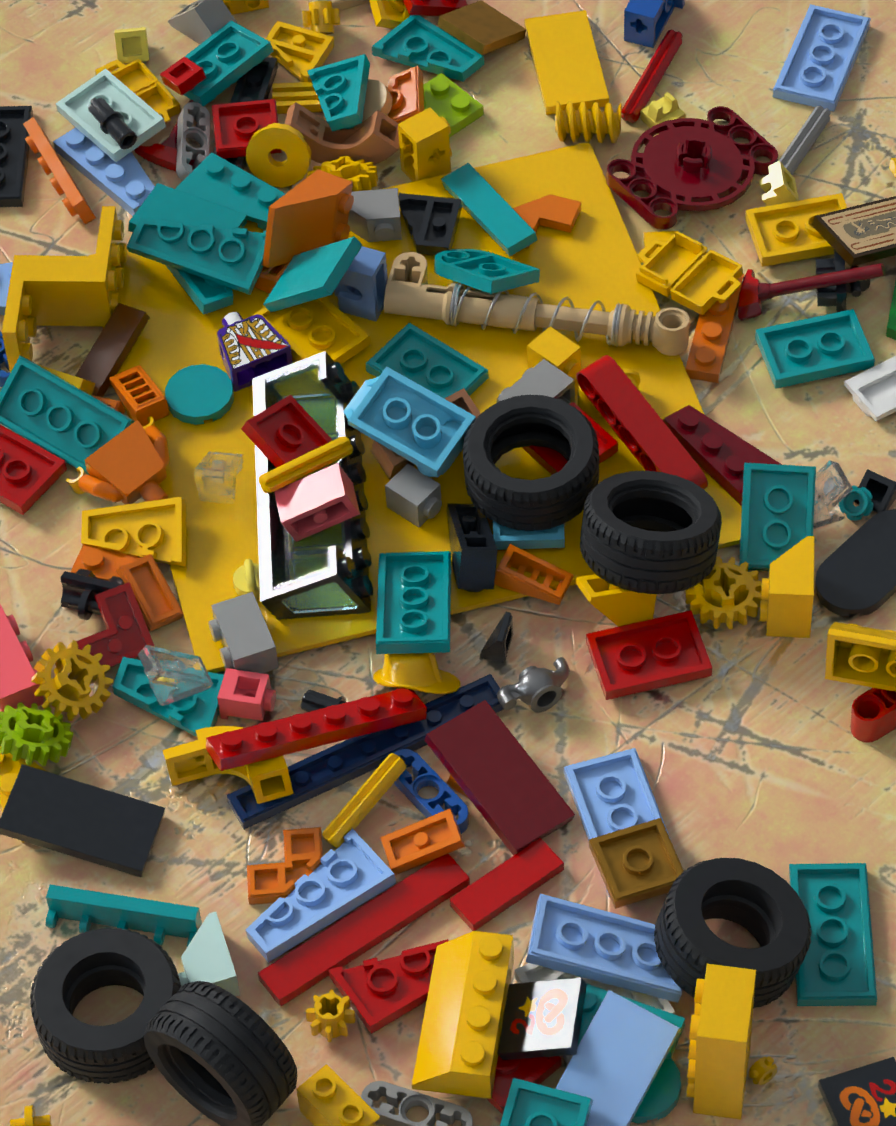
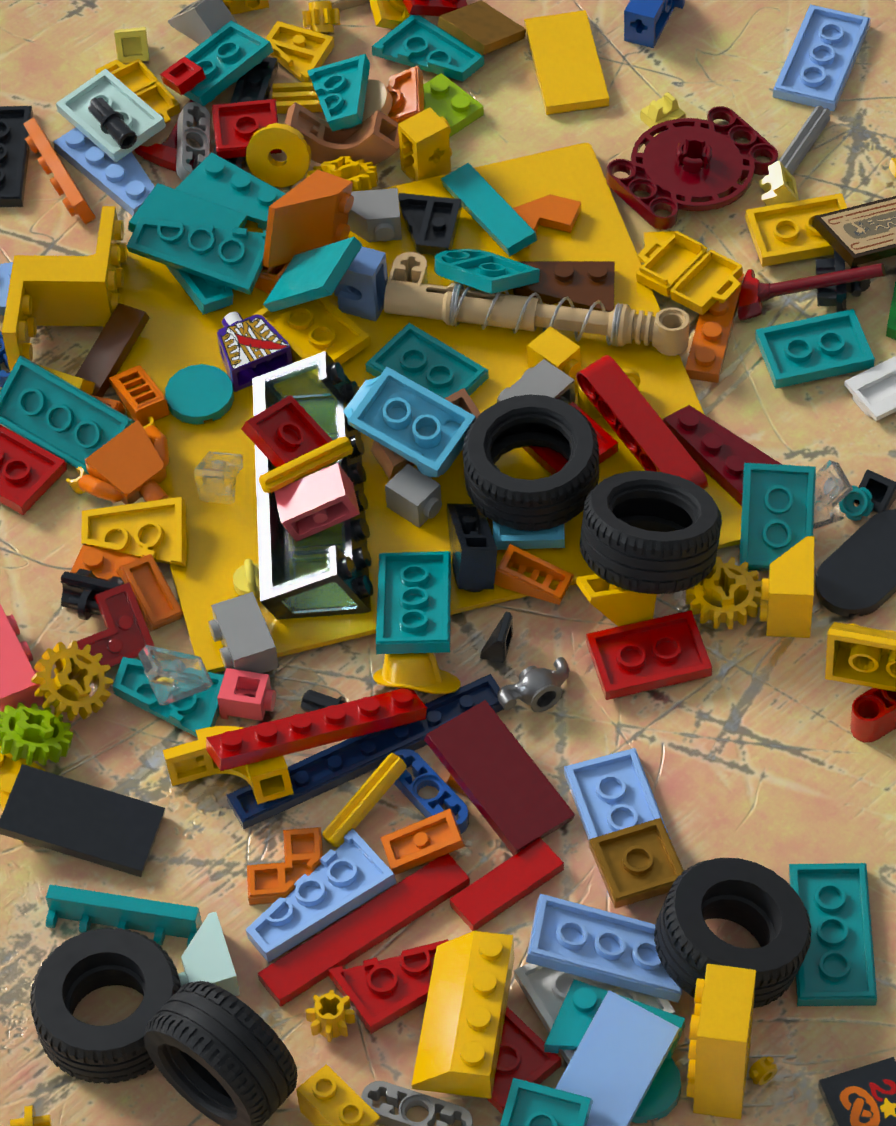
(542, 1019): black tile -> none
(579, 280): none -> reddish brown wing
(588, 122): yellow piece -> none
(651, 76): red axle -> none

